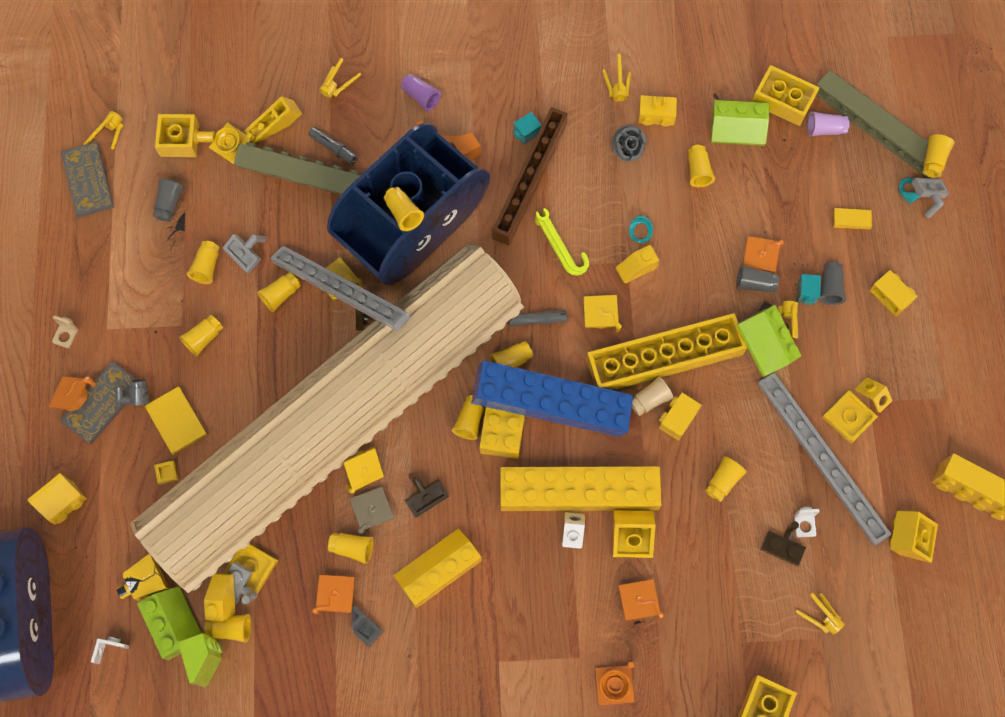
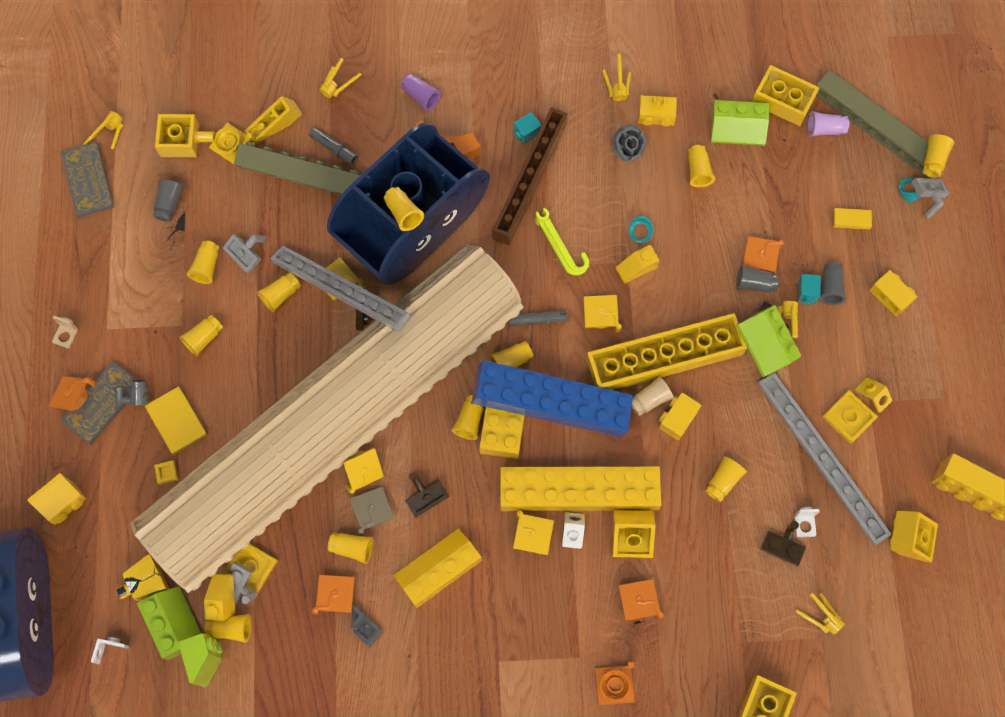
(533, 534): none -> yellow hat

